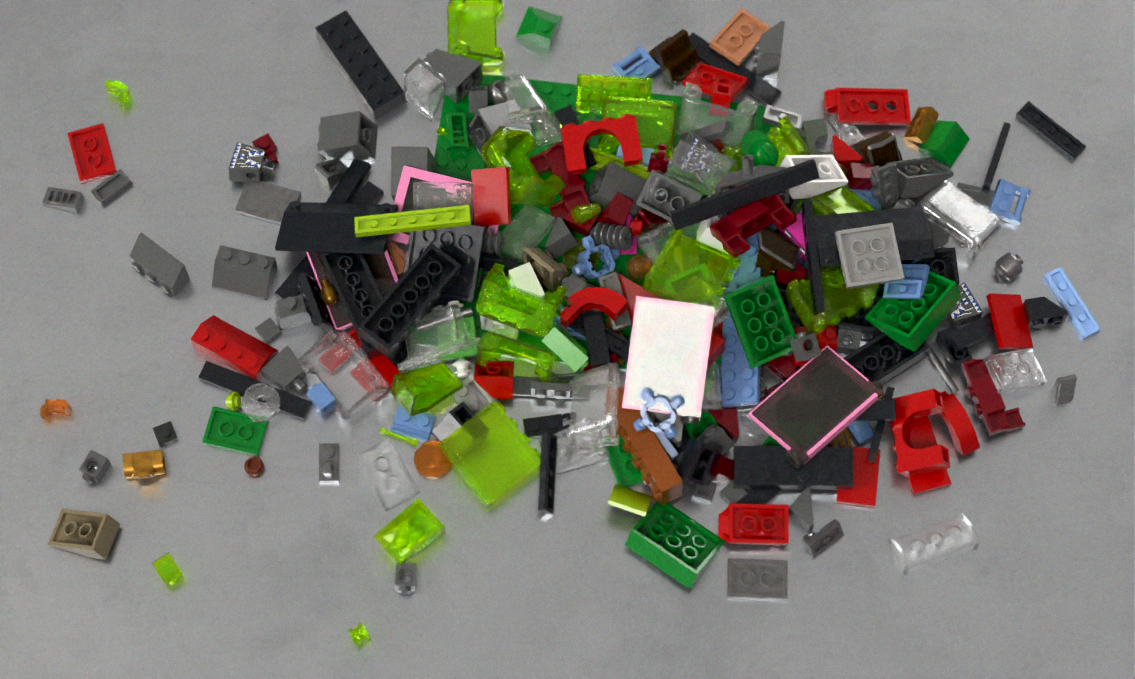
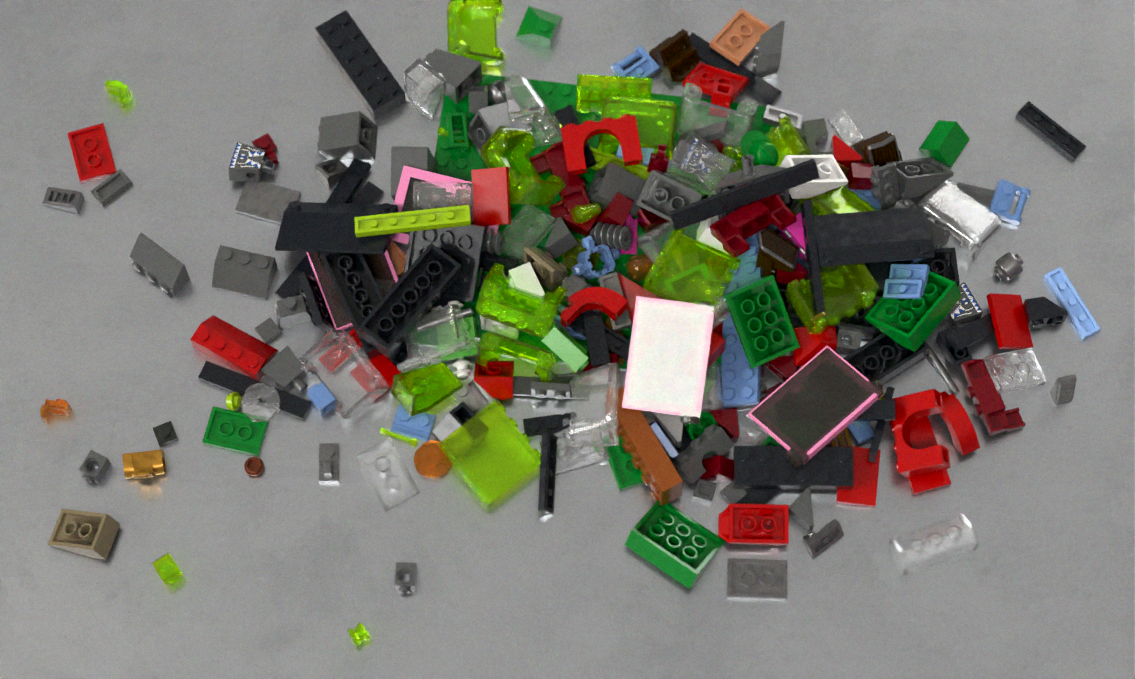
(328, 293): pearl gold cylinder -> none
(410, 532): clear neon green slope -> none
(630, 500): lime slope -> none
(636, 226): red plate -> none
(669, 430): medium blue piece -> none
(699, 462): black slope -> none
(812, 349): dark grey brick -> none
(853, 107): red hinge -> none
(869, 255): light grey plate -> none
(922, 124): pearl gold slope -> none
(996, 157): black tile -> none

